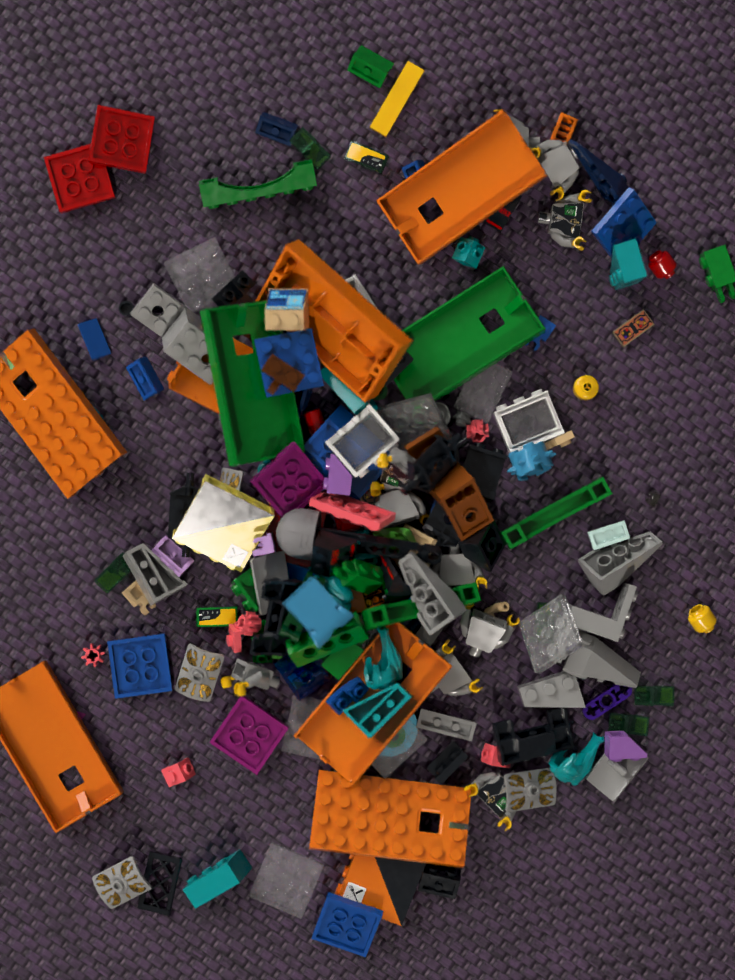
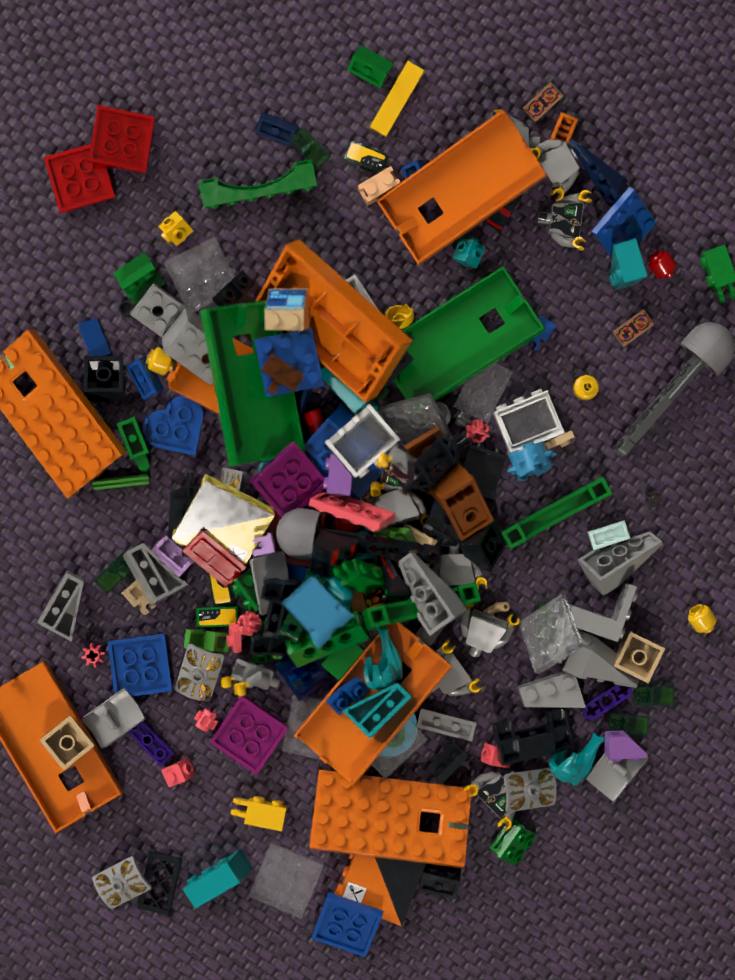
(63, 606): none -> light grey wedge
(67, 742): none -> tan slope
(103, 378): none -> black slope
(114, 718): none -> light grey shield
(124, 481): none -> bright green axle
(134, 443): none -> green hinge
(138, 277): none -> green bracket
(157, 748): none -> dark purple tile
(159, 361): none -> yellow head
(175, 229): none -> yellow brick
(176, 427): none -> blue plate
(206, 720): none -> coral gear
(207, 640): none -> bright green slope
(214, 558): none -> piece
(220, 594): none -> yellow slope
(261, 812): none -> yellow hinge
(378, 185): none -> light nougat brick
(401, 316): none -> yellow hair
(513, 843): none -> green bracket
(542, 102): none -> tile
(638, 656): none -> tan slope
(710, 347): none -> piece

